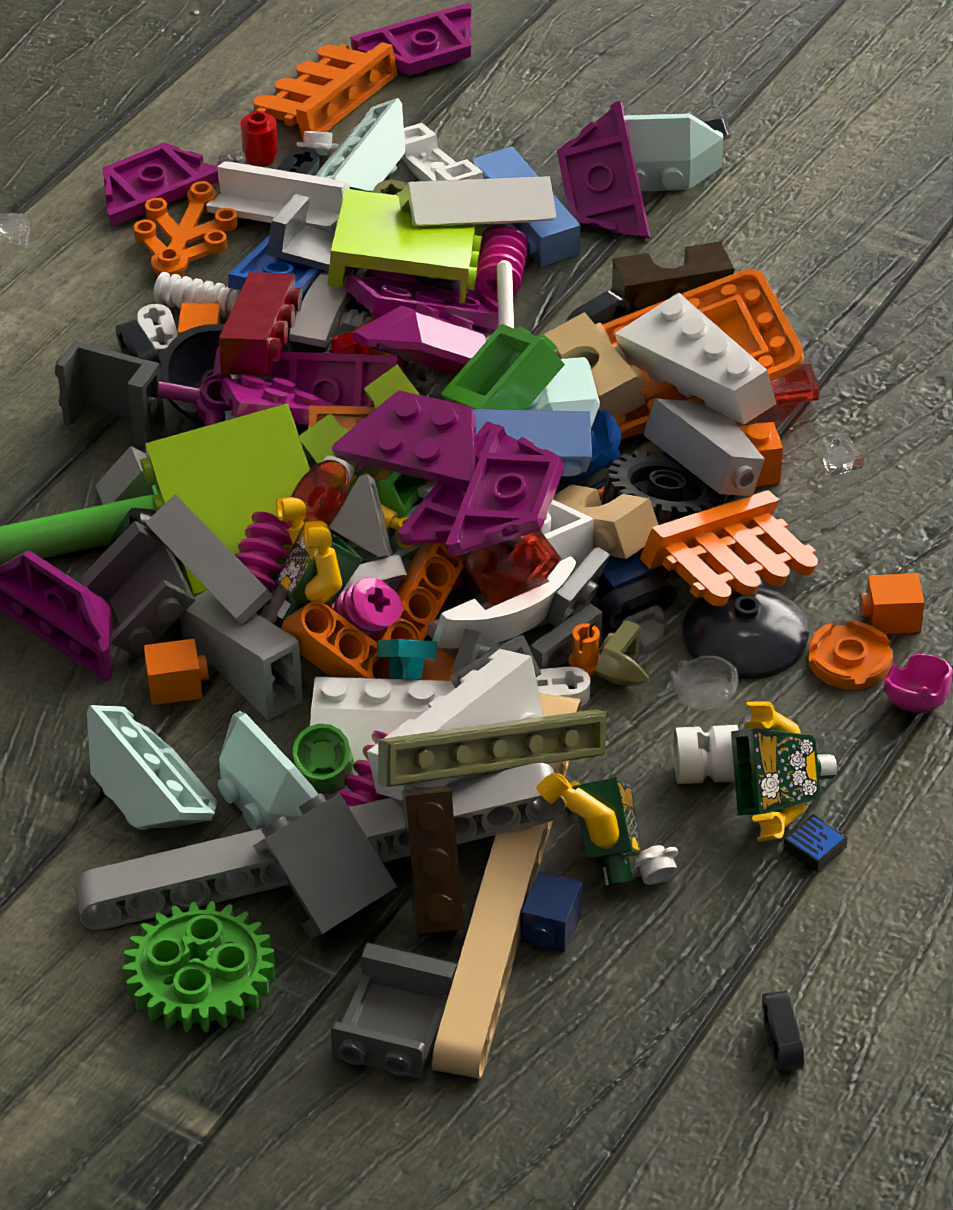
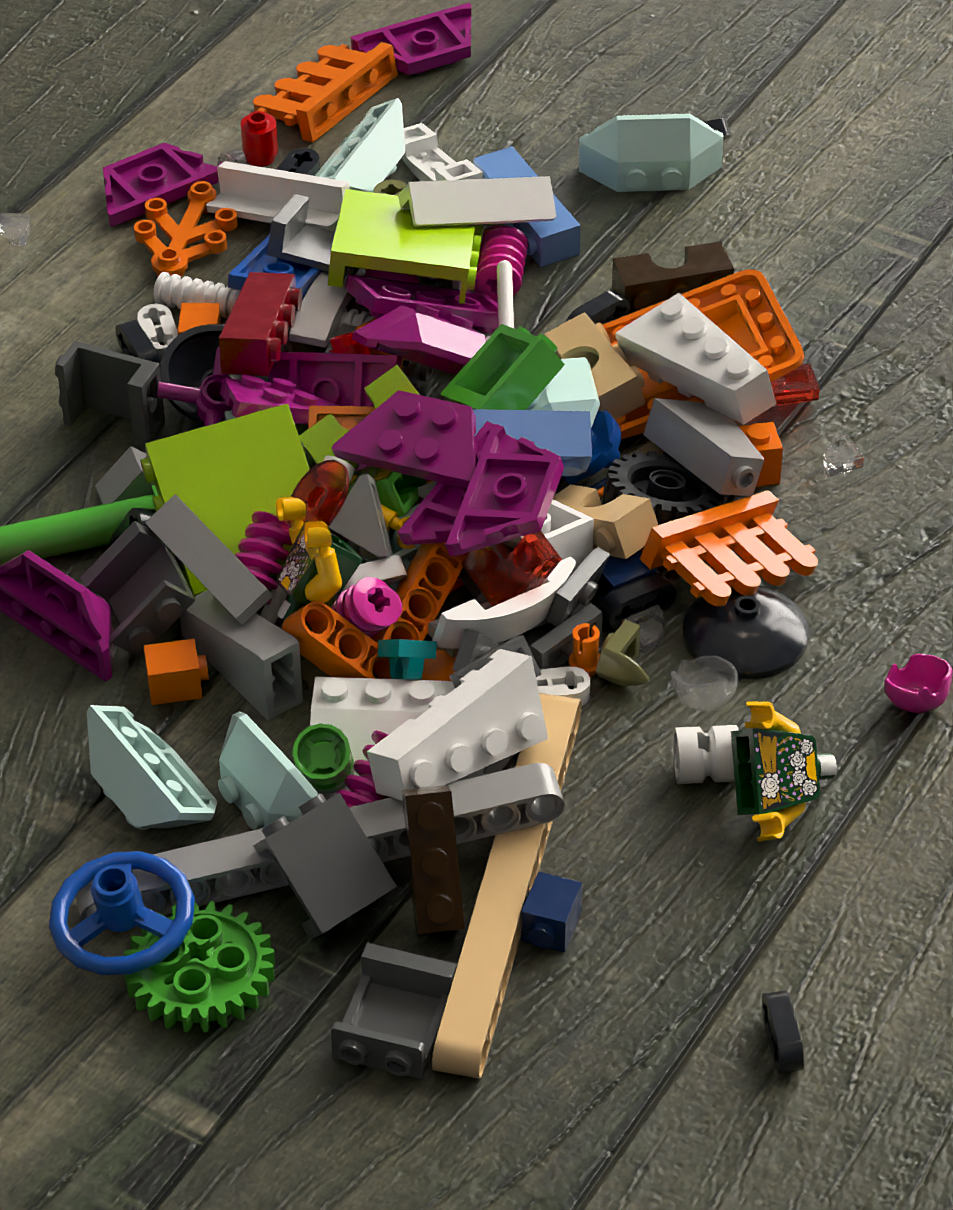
(120, 909): none -> blue piece
(318, 141): white plate -> none
(490, 747): olive tile -> none
(603, 177): magenta wing -> none
(605, 821): torso -> none
(656, 864): white plate -> none
(815, 843): black tile -> none
(847, 665): orange tile -> none
(893, 603): orange brick -> none

